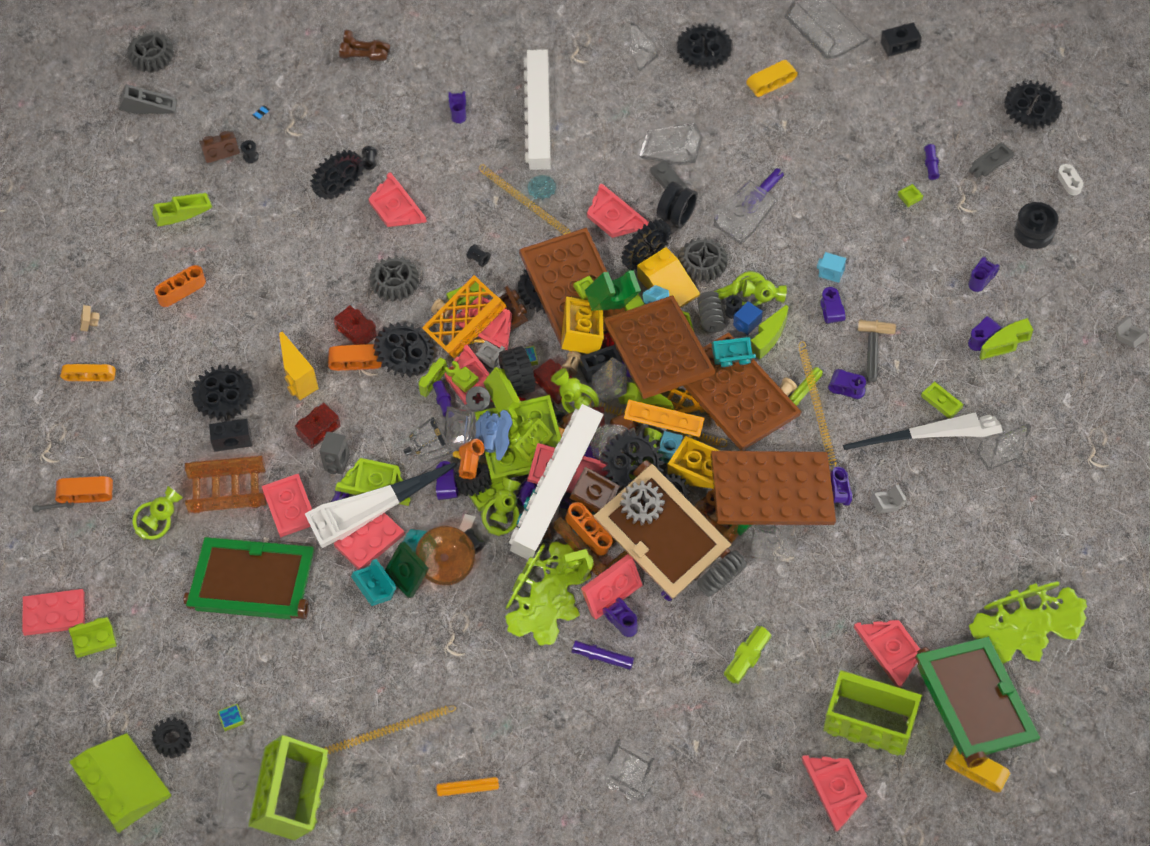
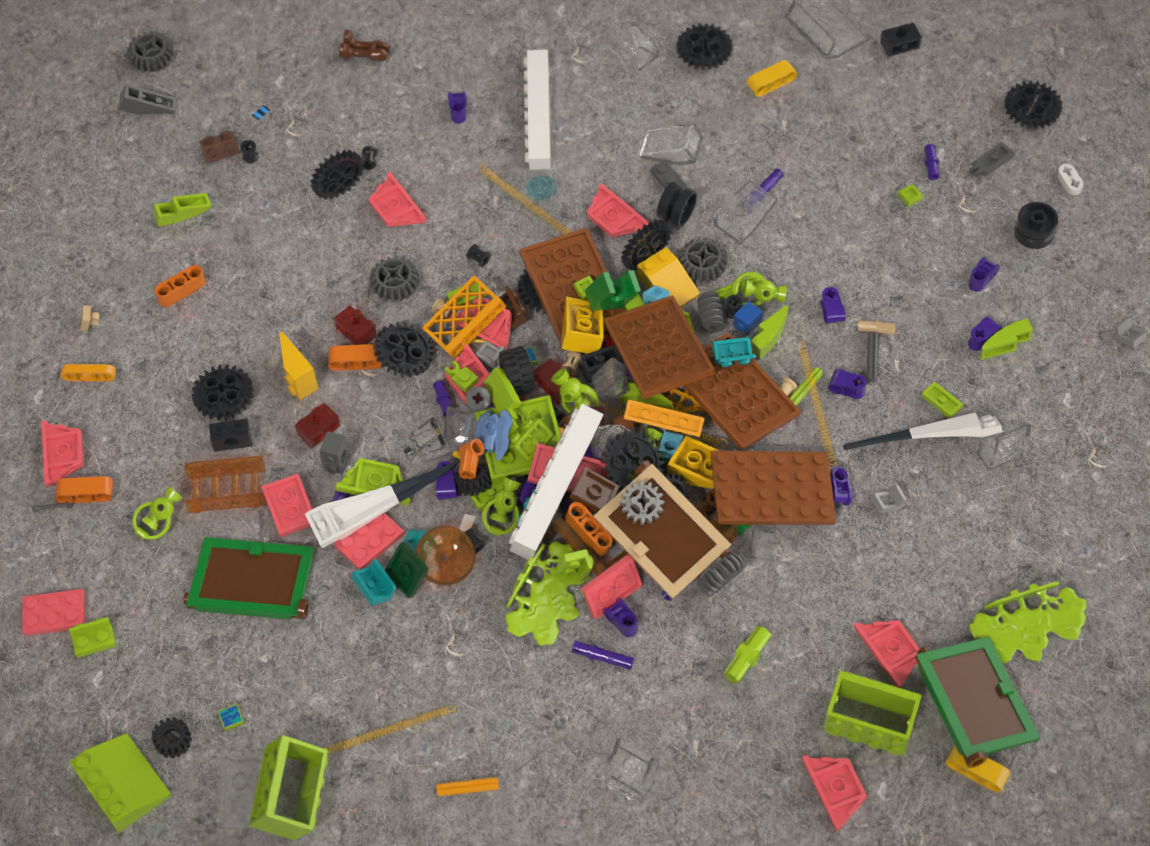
(60, 451): none -> coral wing
(435, 374): lime plate -> none
(831, 267): medium azure brick -> none

